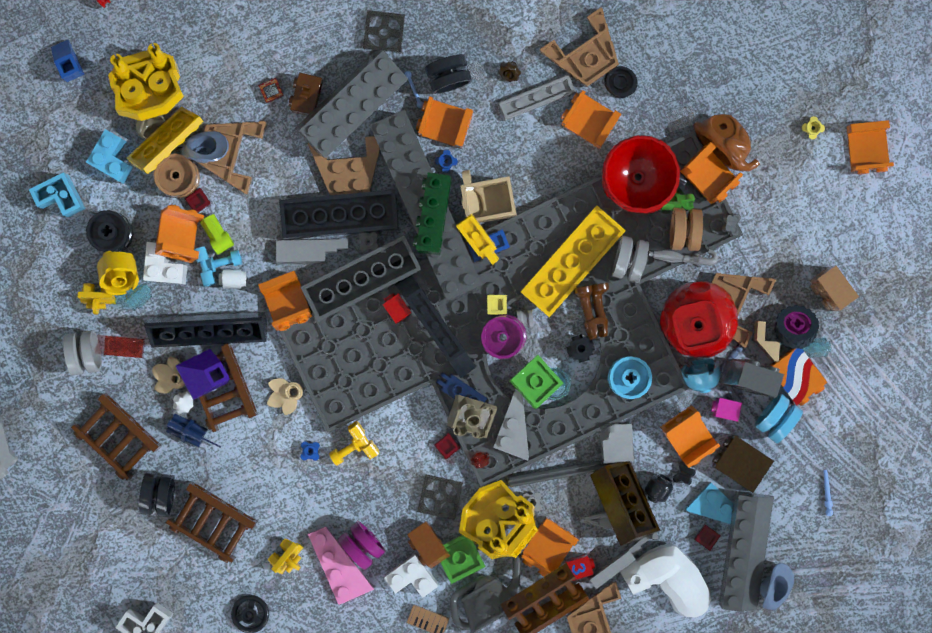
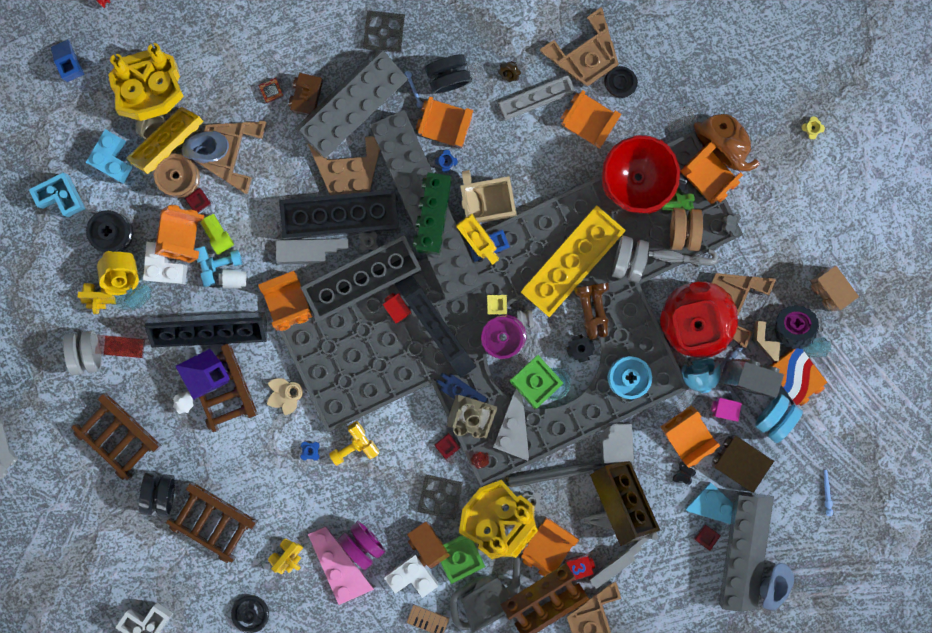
(166, 376): tan plate -> none
(187, 430): dark blue piece -> none
(659, 488): black head -> none
(675, 576): white piece -> none
(868, 147): orange panel -> none

